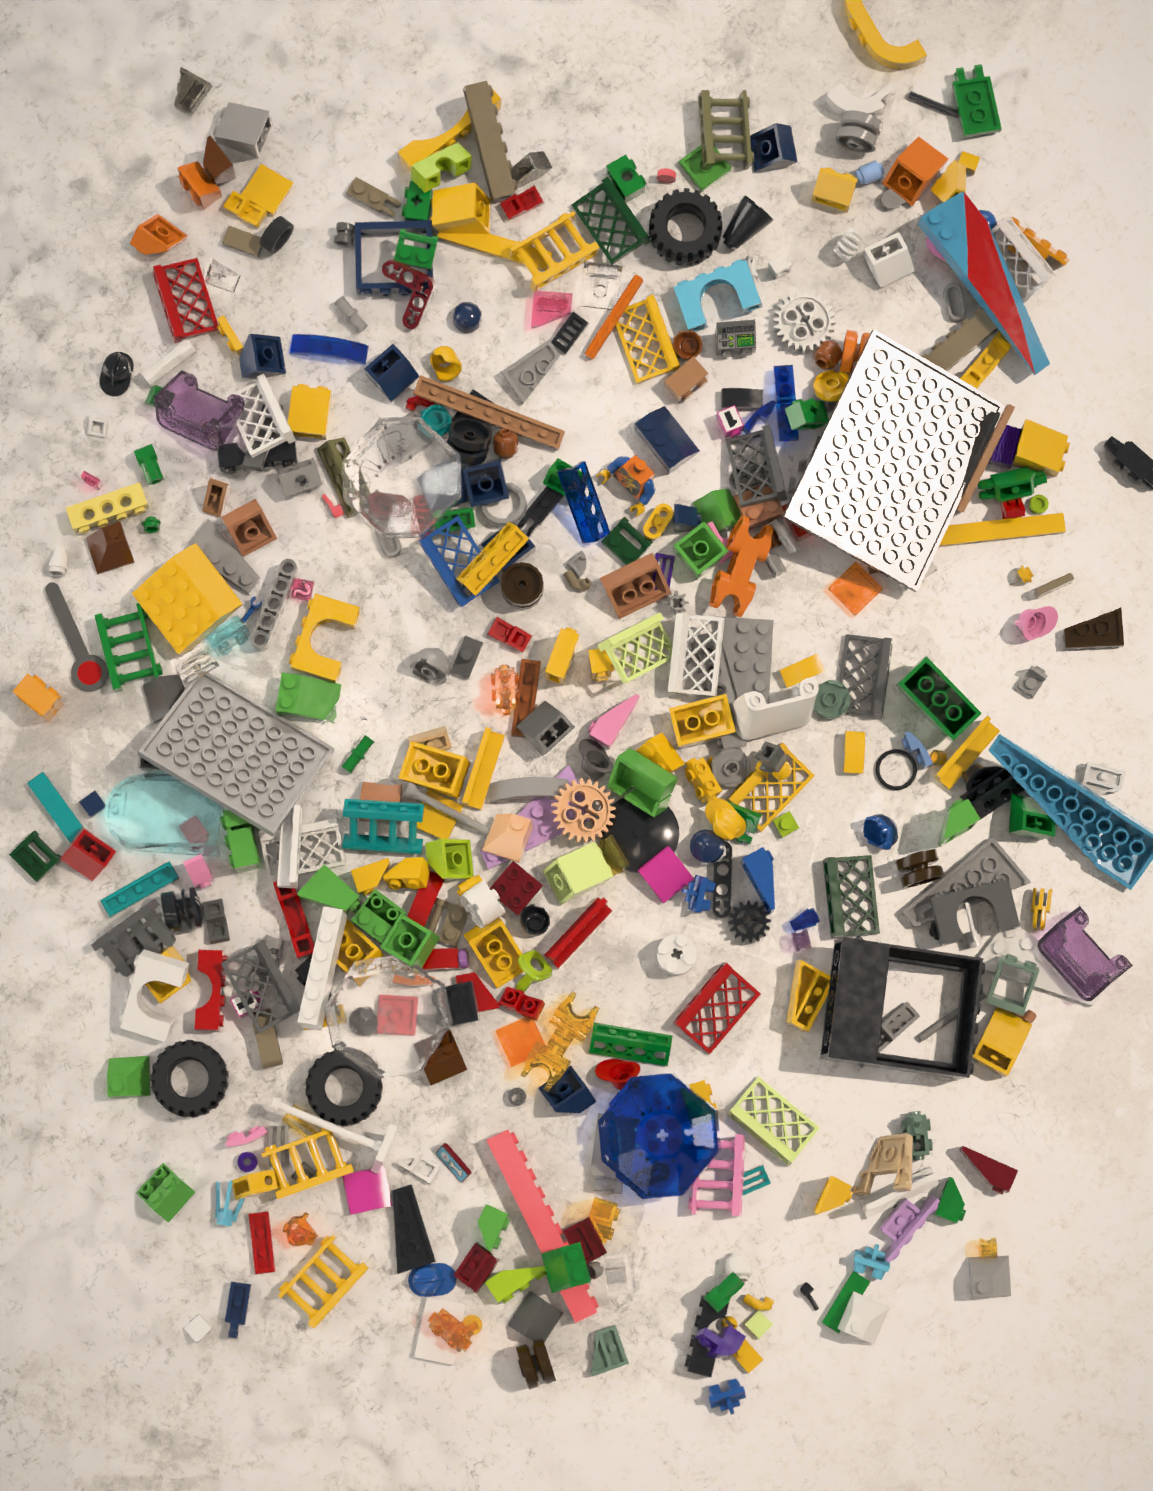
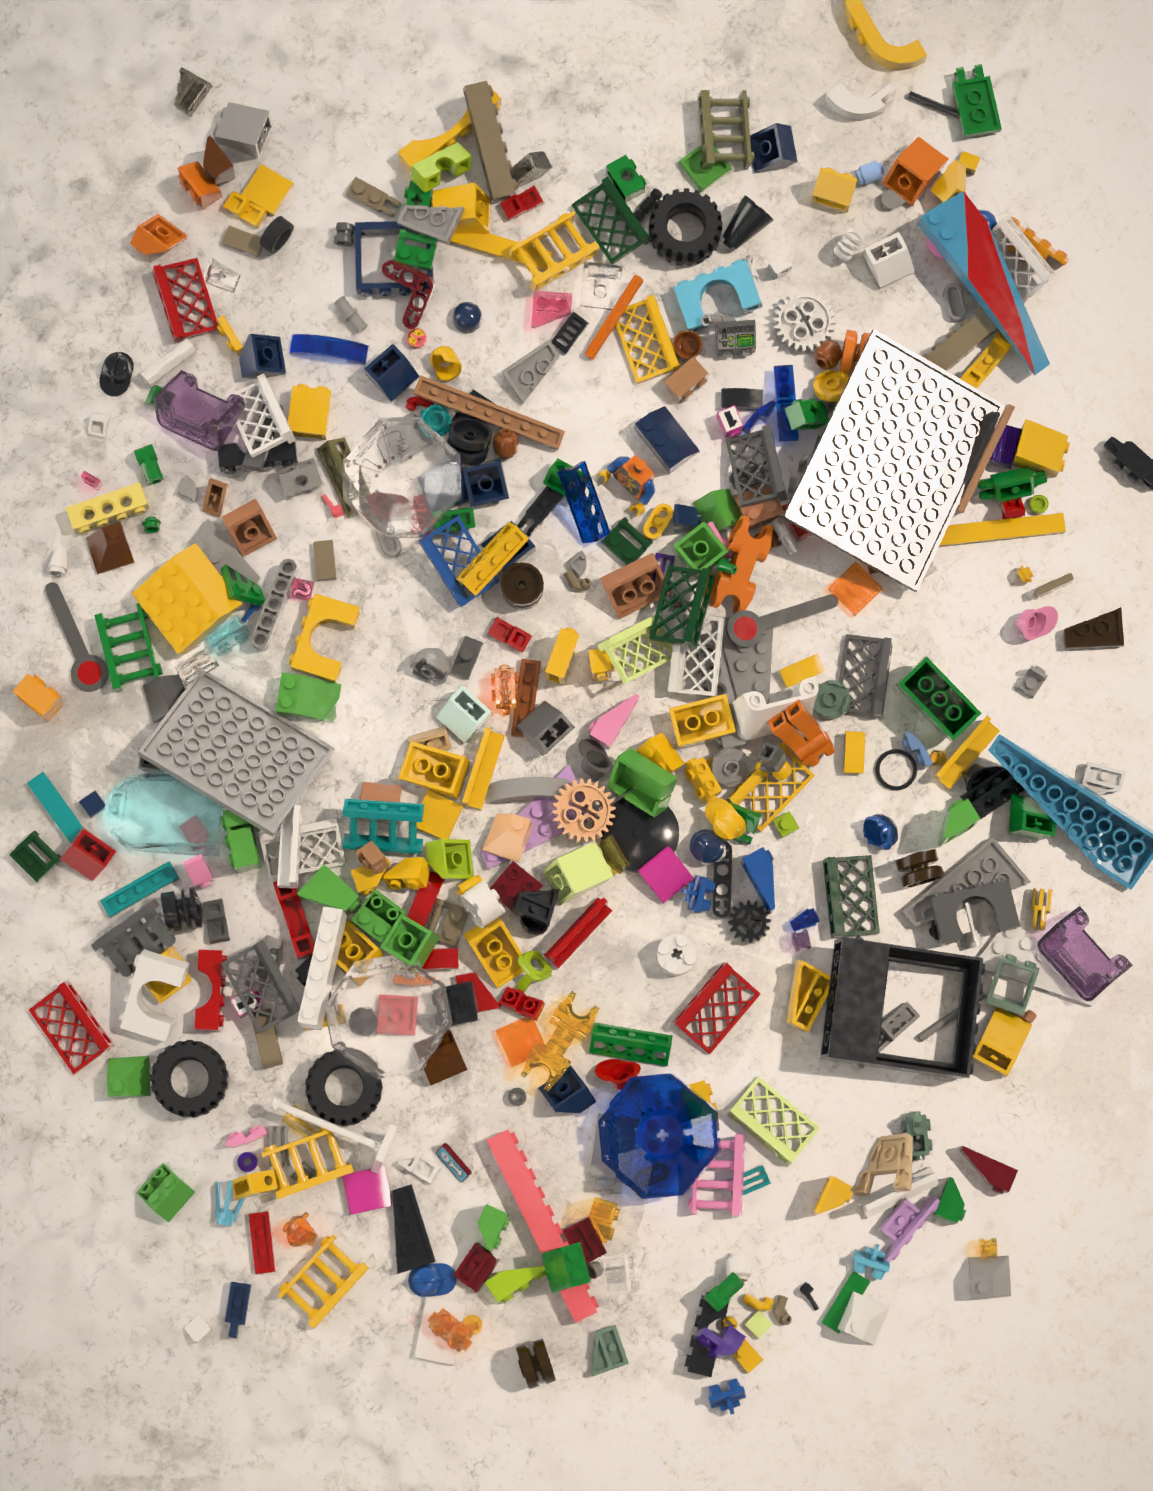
(82, 1014): none -> red fence
(188, 489): none -> light grey tile
(241, 587): none -> green wing
(324, 560): none -> dark tan tile
(358, 754): green pin -> none
(372, 858): none -> medium nougat brick
(413, 792): light grey piece -> none
(416, 338): none -> tile
(431, 221): none -> light grey wing
(463, 958): medium lavender tile -> none
(464, 714): none -> light aqua slope
(503, 521): light grey piece -> none
(535, 1318): dark grey slope -> none
(536, 905): none -> black wing
(648, 204): none -> black axle
(666, 175): coral tile -> none
(698, 606): none -> dark green fence
(716, 317): none -> light grey pin
(724, 565): none -> green arm
(747, 628): none -> dark grey piece
(775, 565): light grey slope -> none
(780, 1312): none -> dark tan arm
(802, 734): none -> orange hips
(859, 131): light grey wheel -> none

